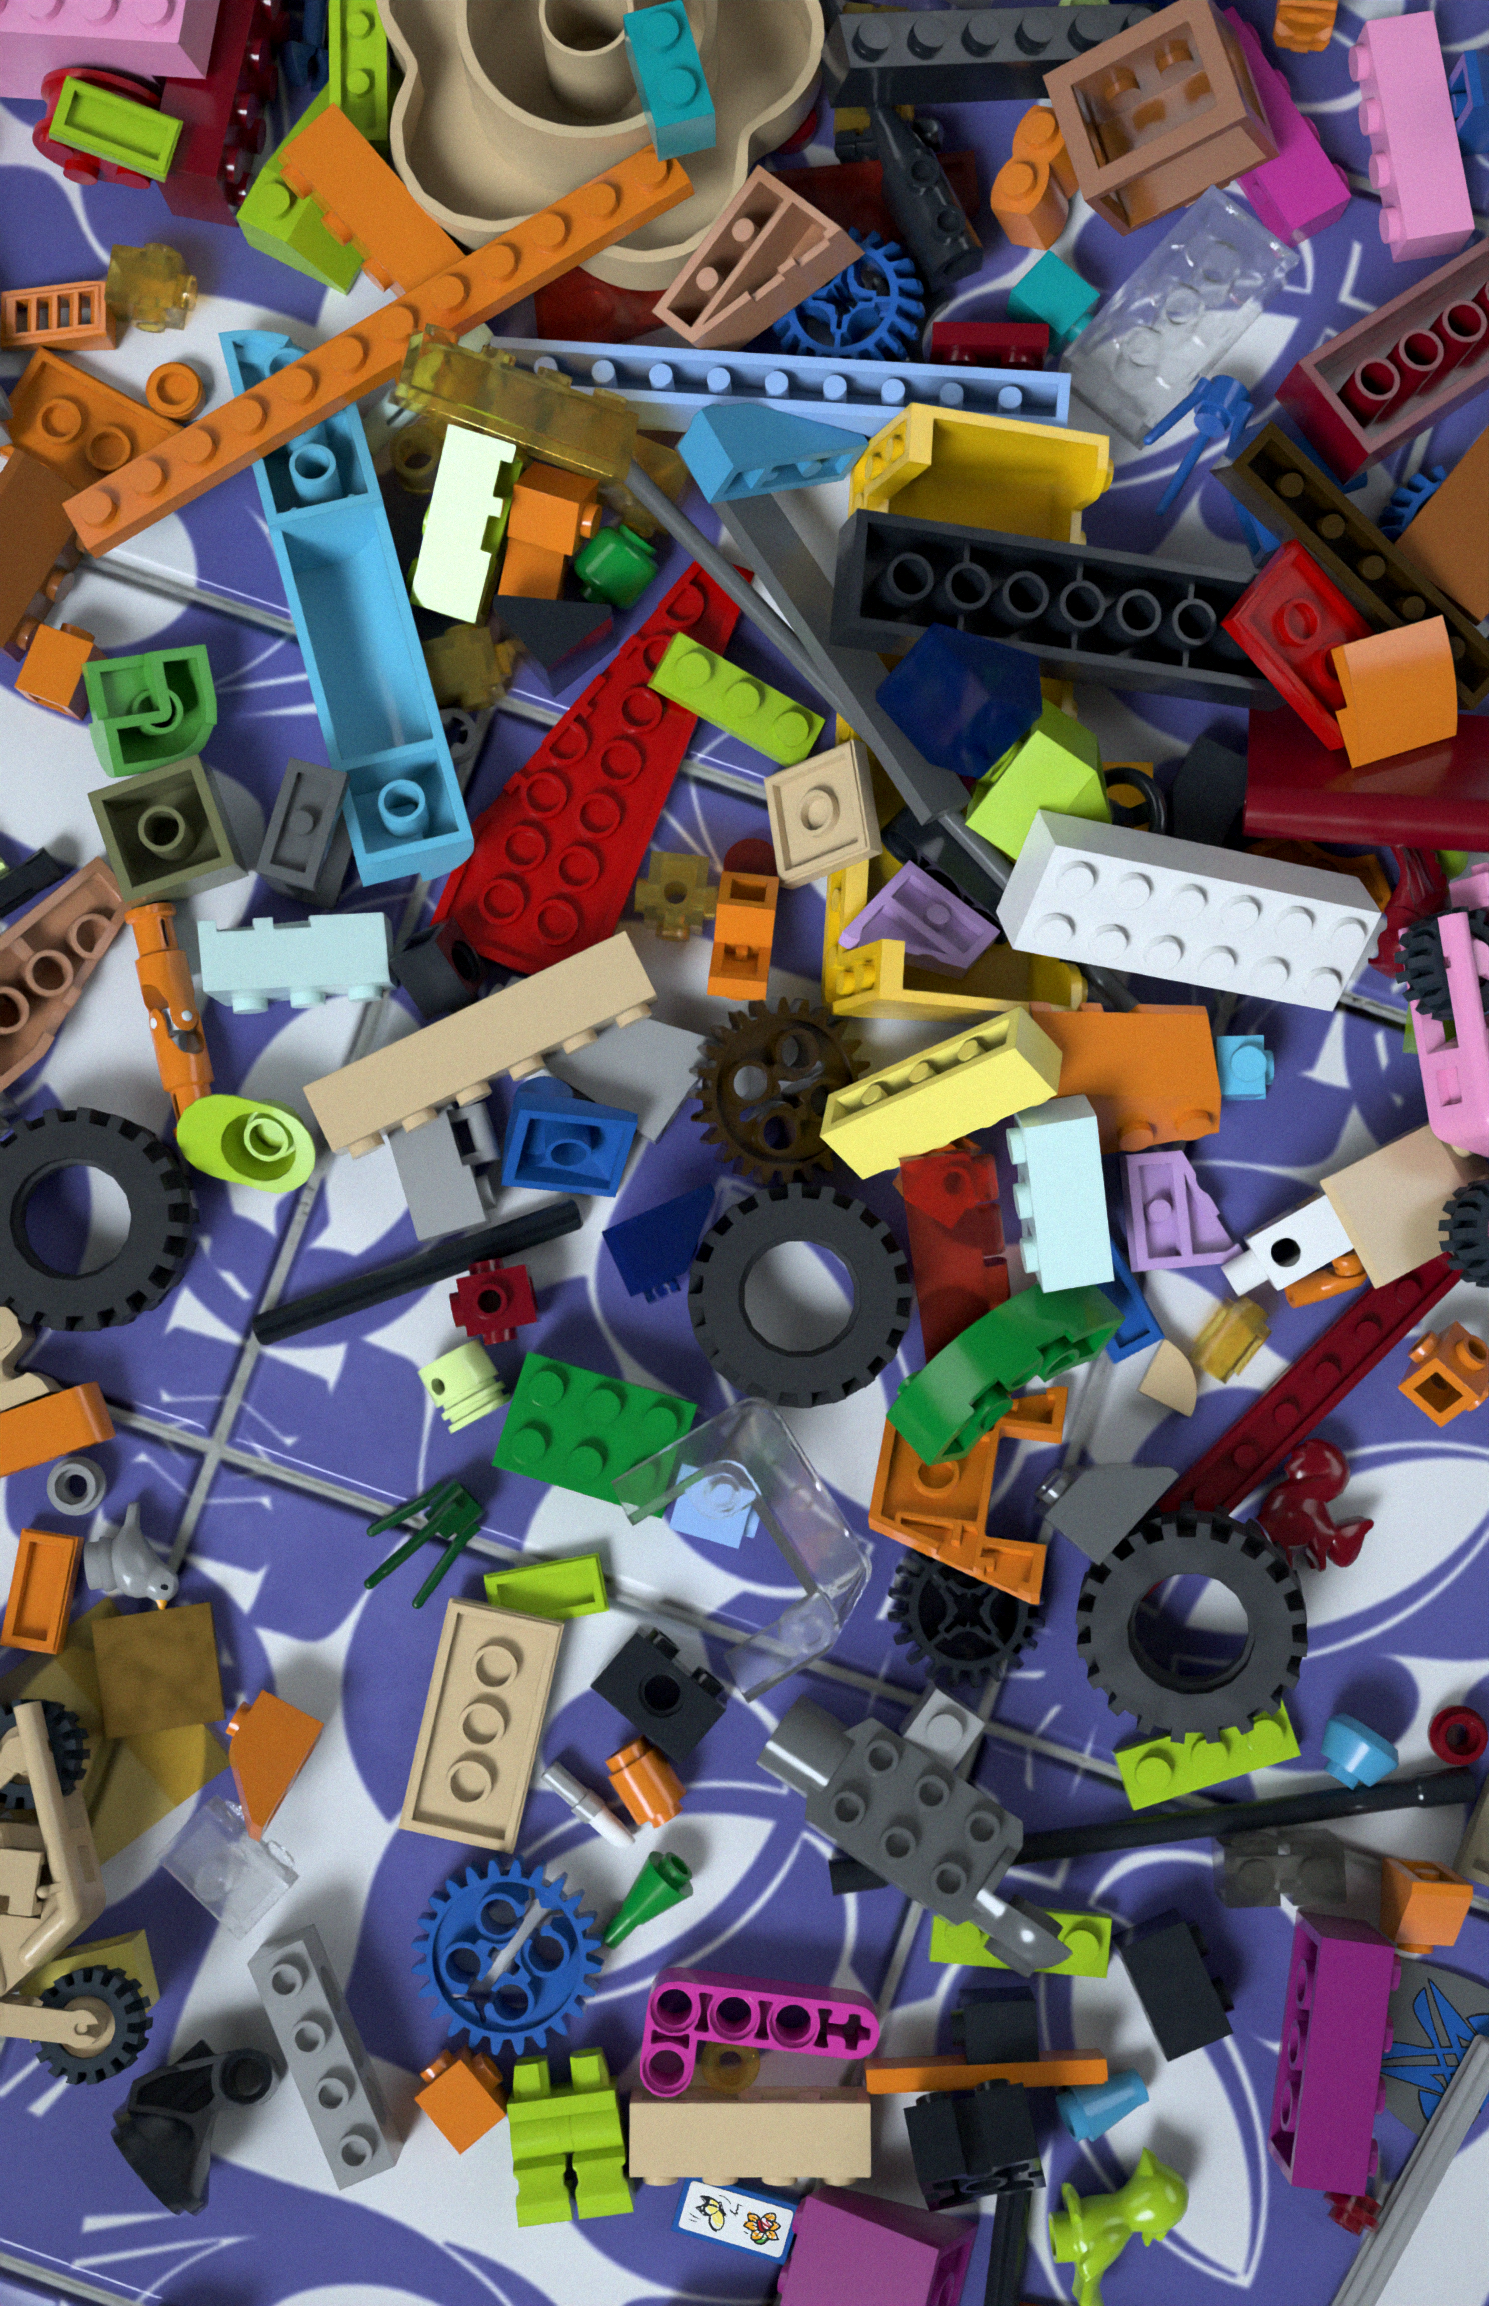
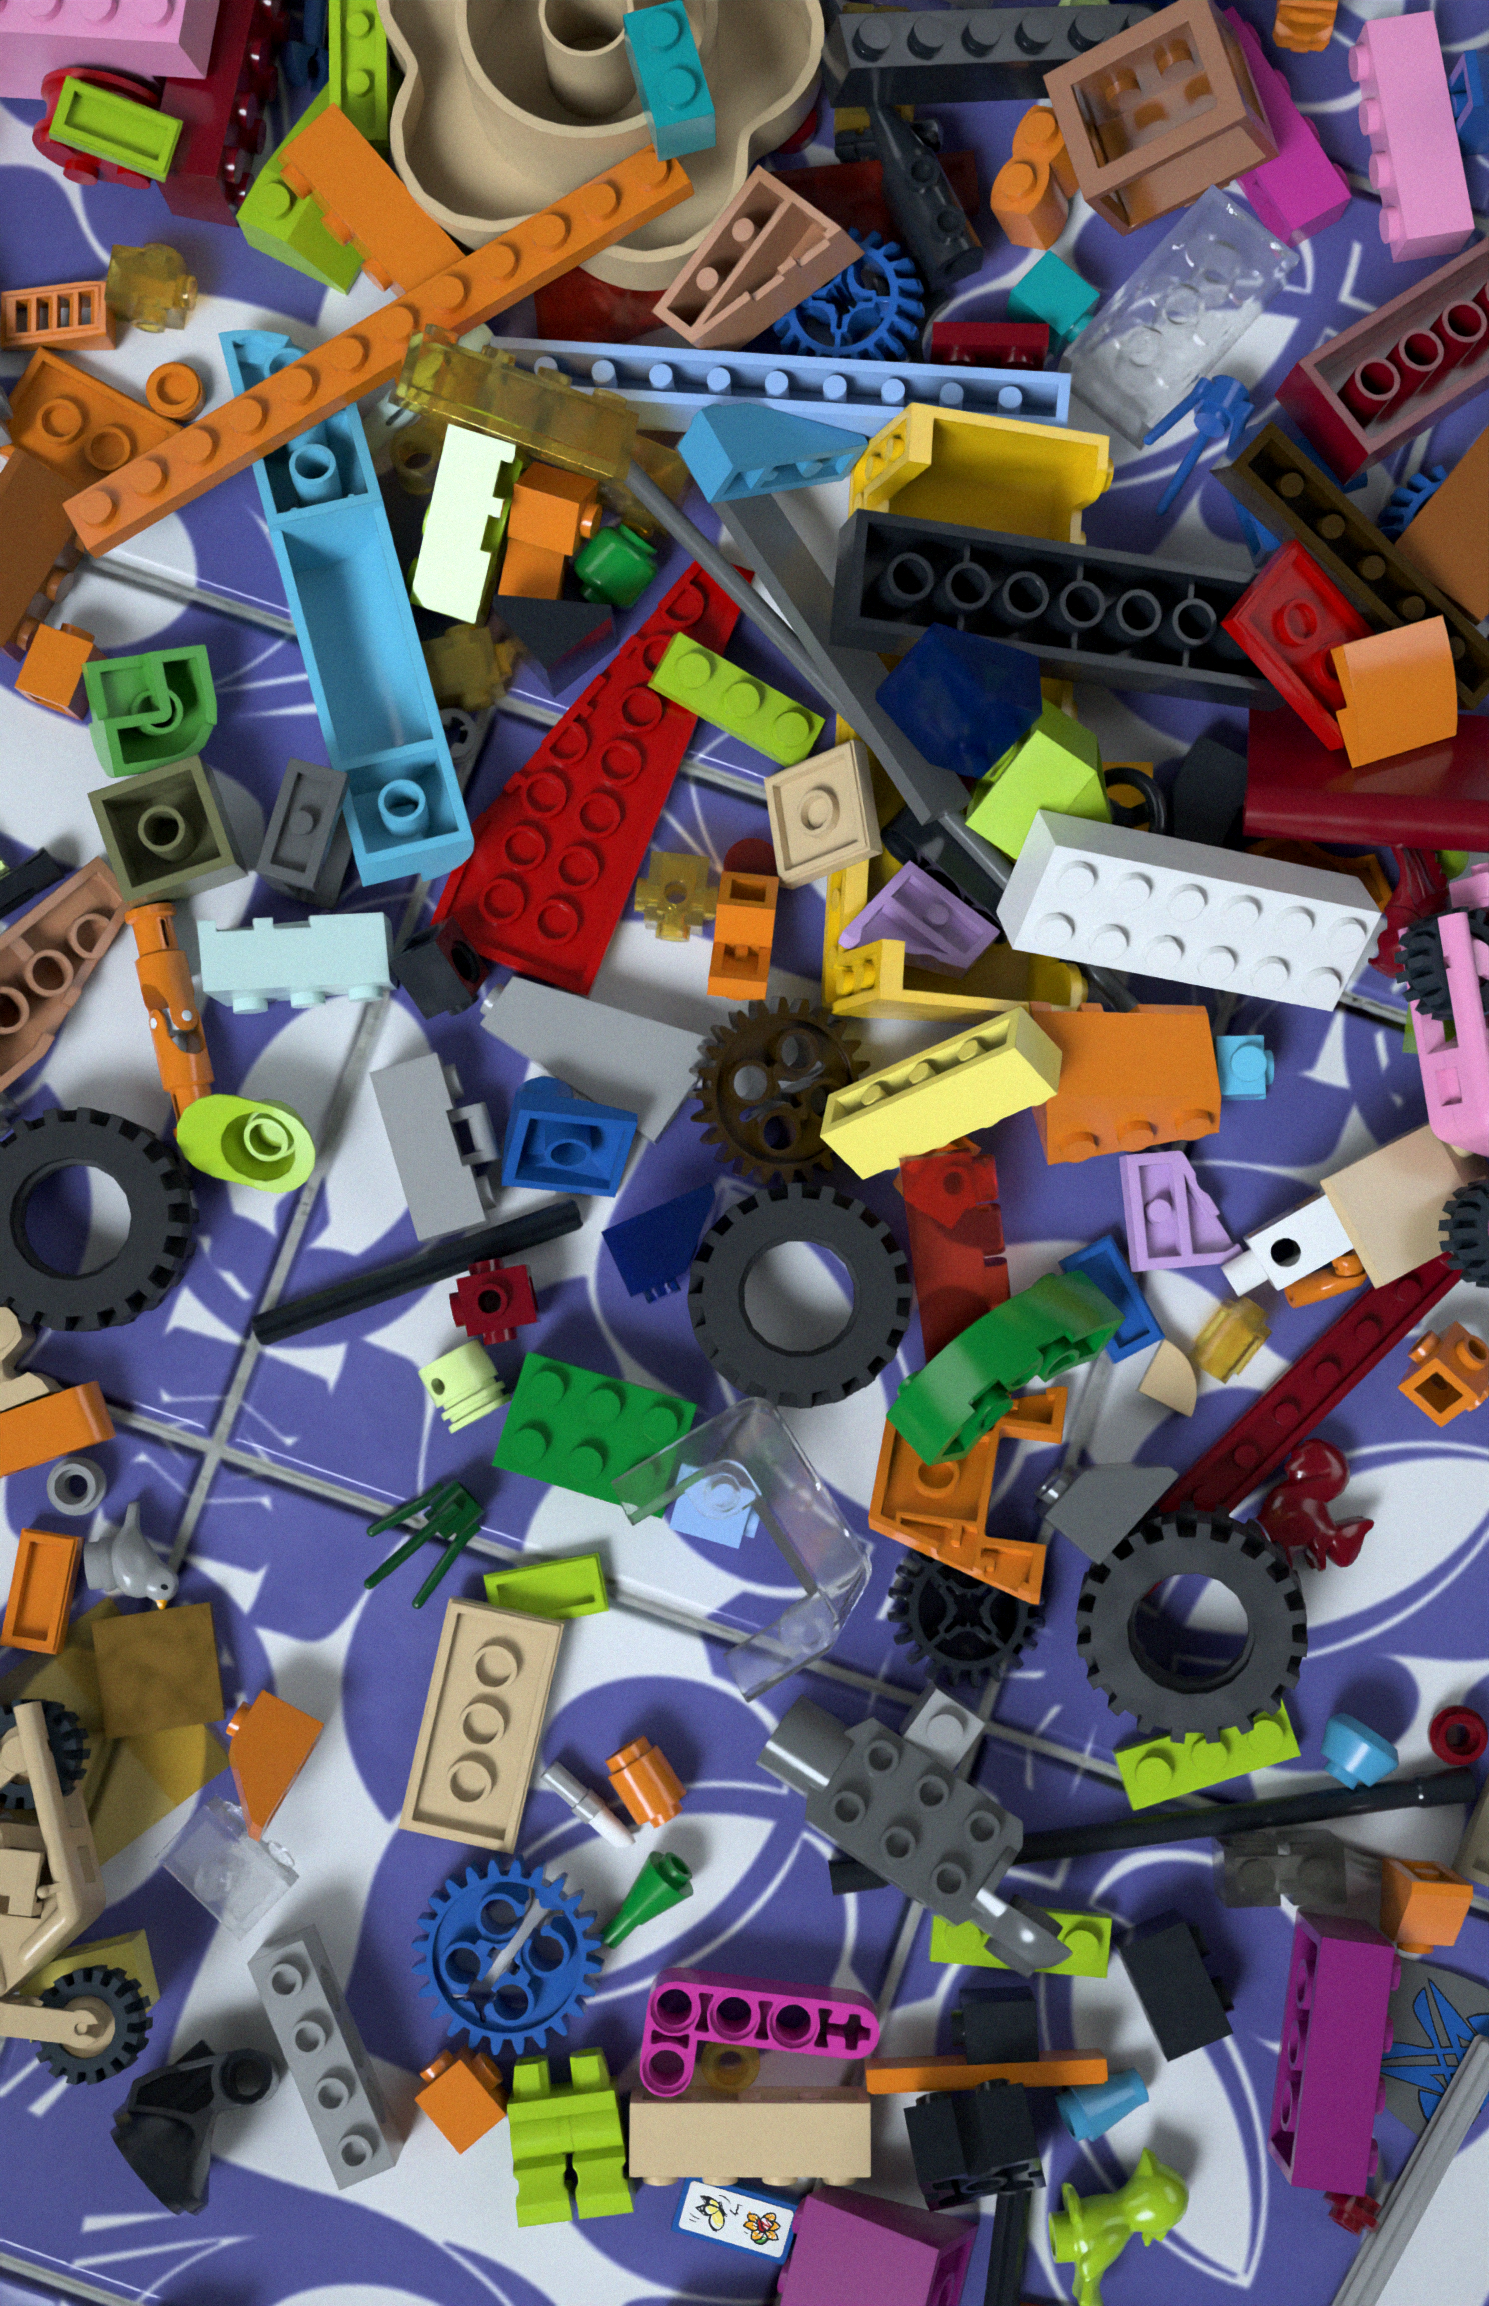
(481, 1045): tan brick -> none
(671, 1726): black brick -> none
(1061, 1194): light aqua wedge -> none

